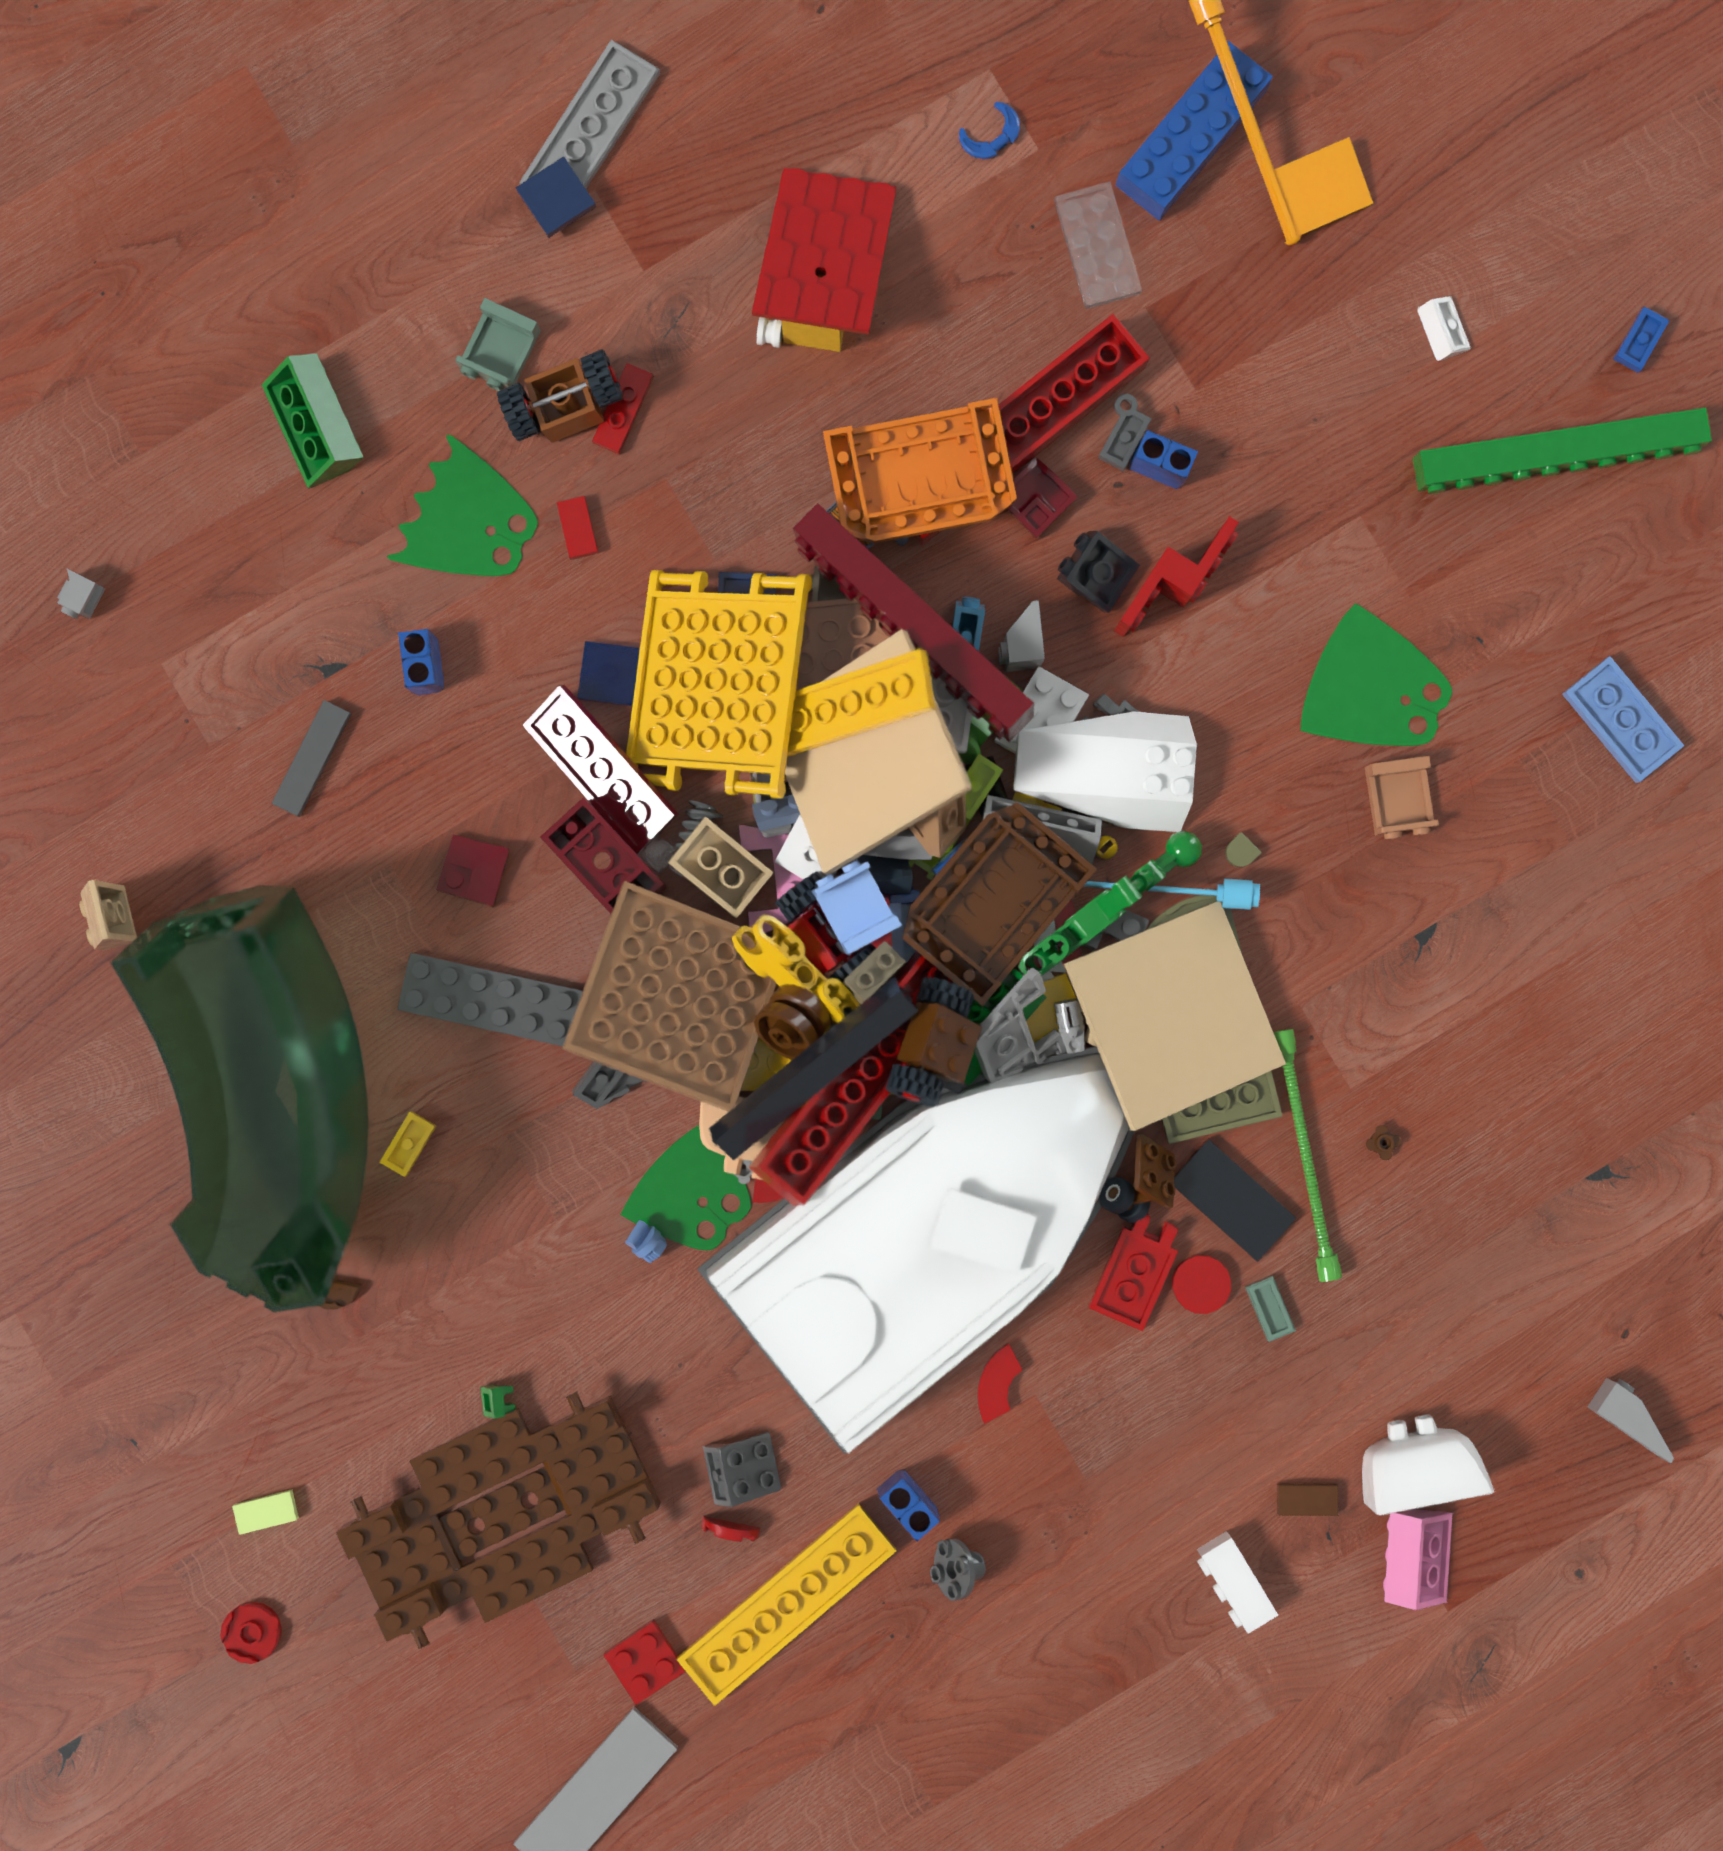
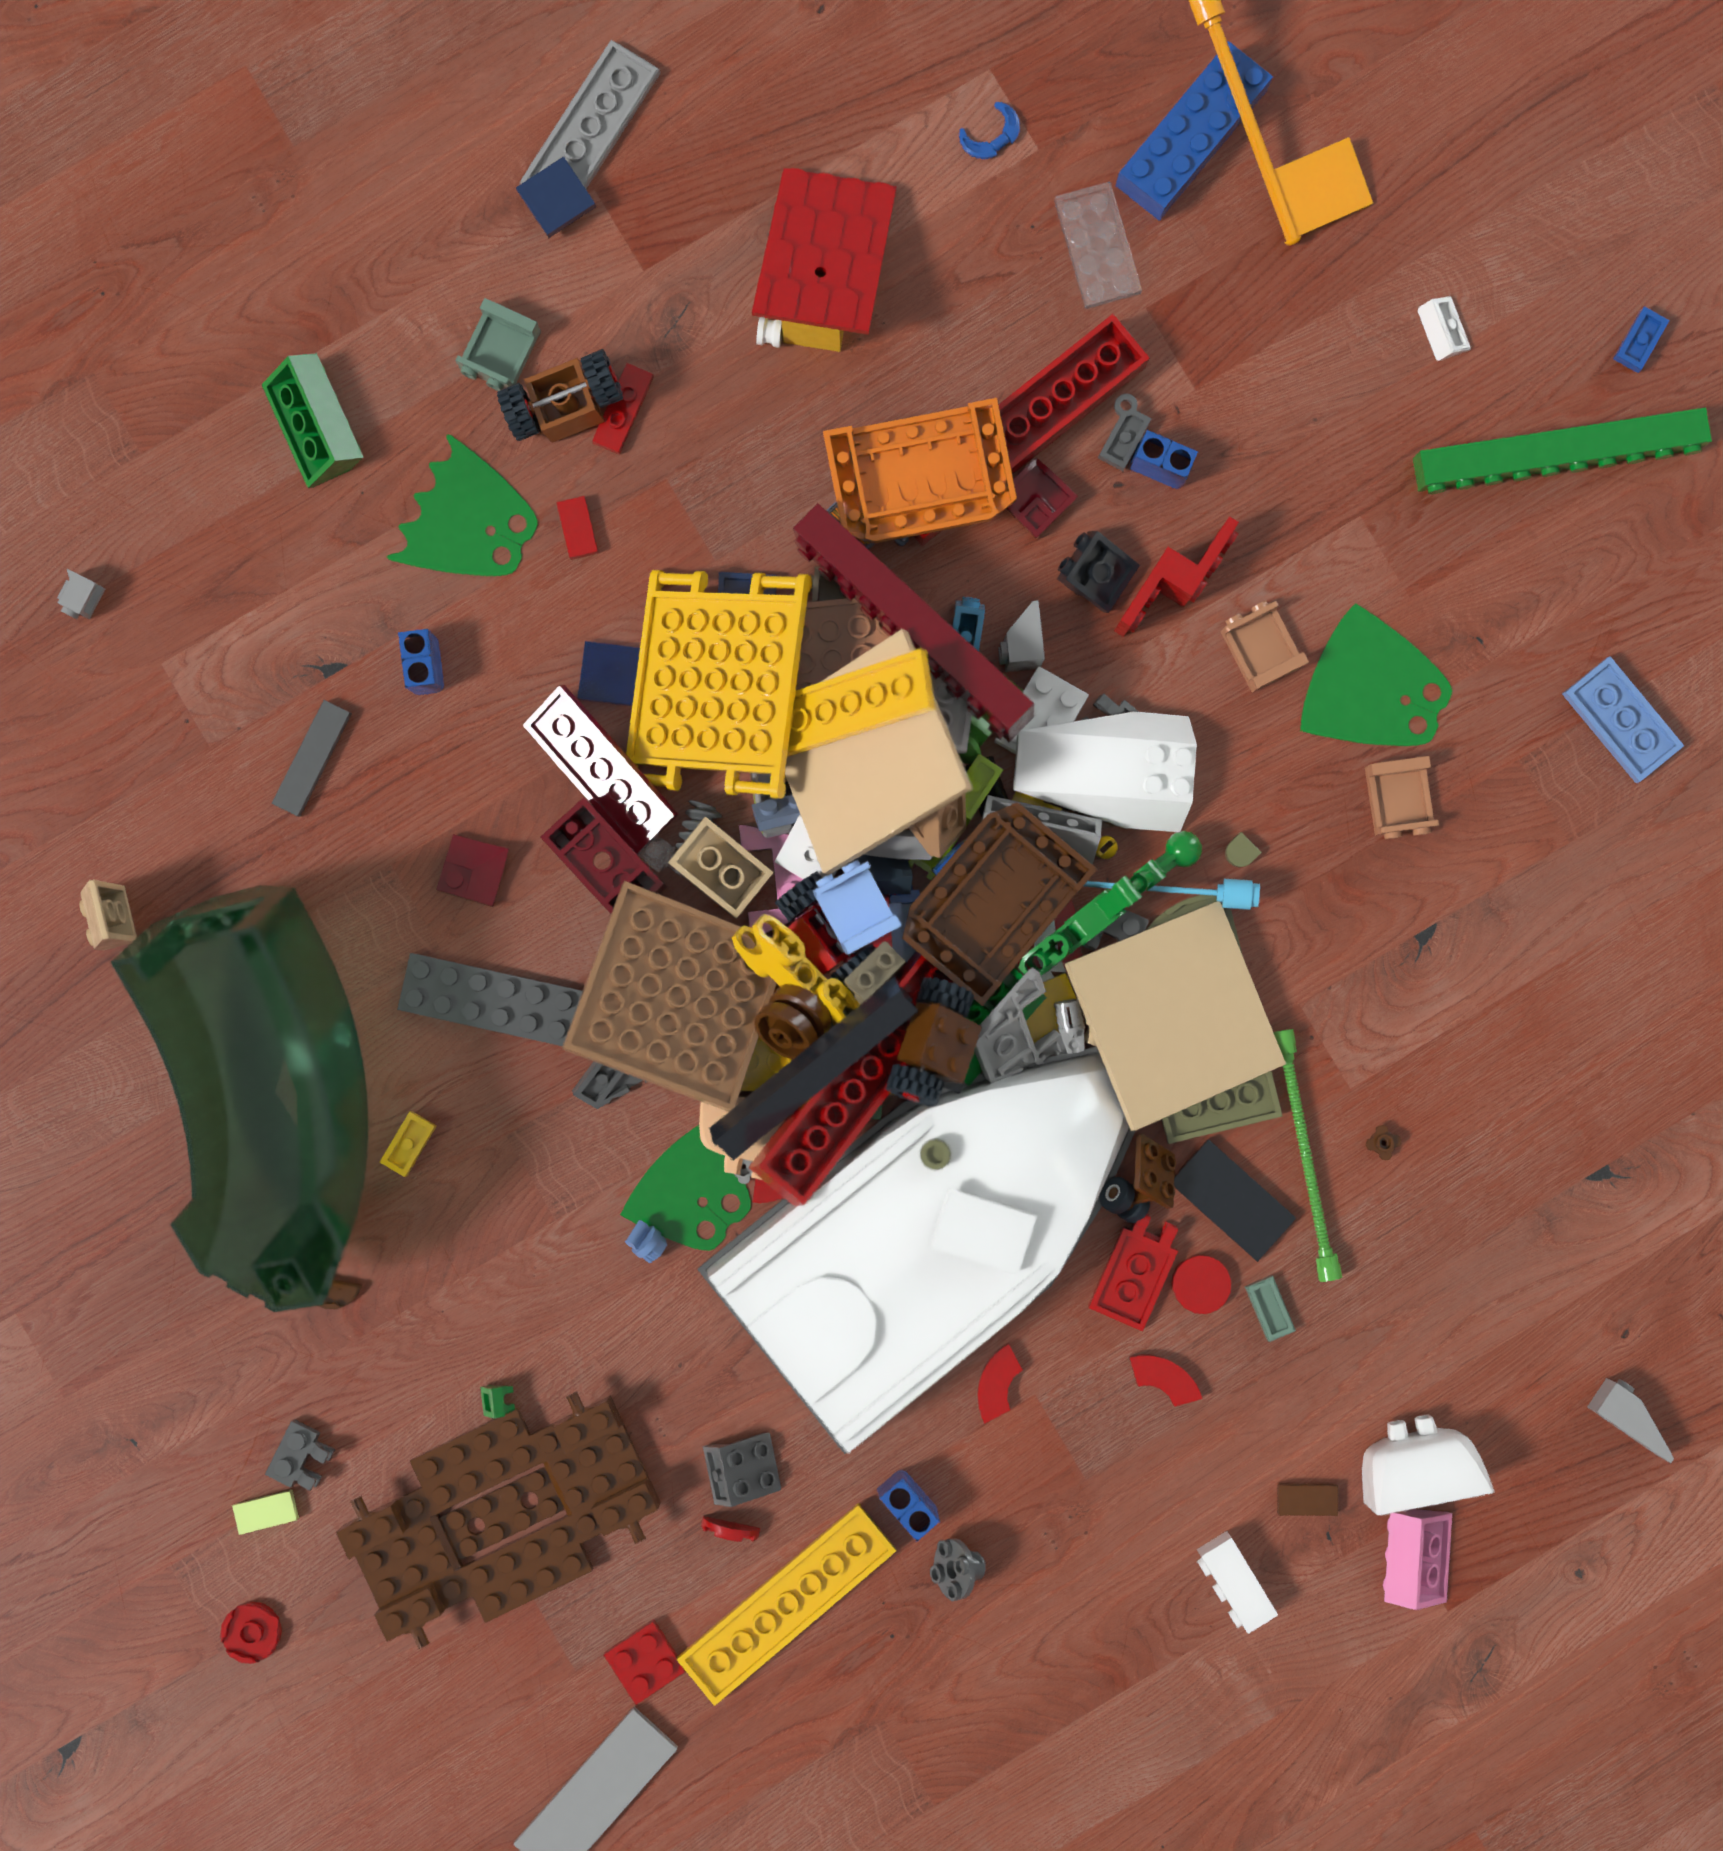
(293, 1453): none -> dark grey plate
(935, 1154): none -> olive tile
(1165, 1375): none -> red tile
(1262, 646): none -> nougat panel

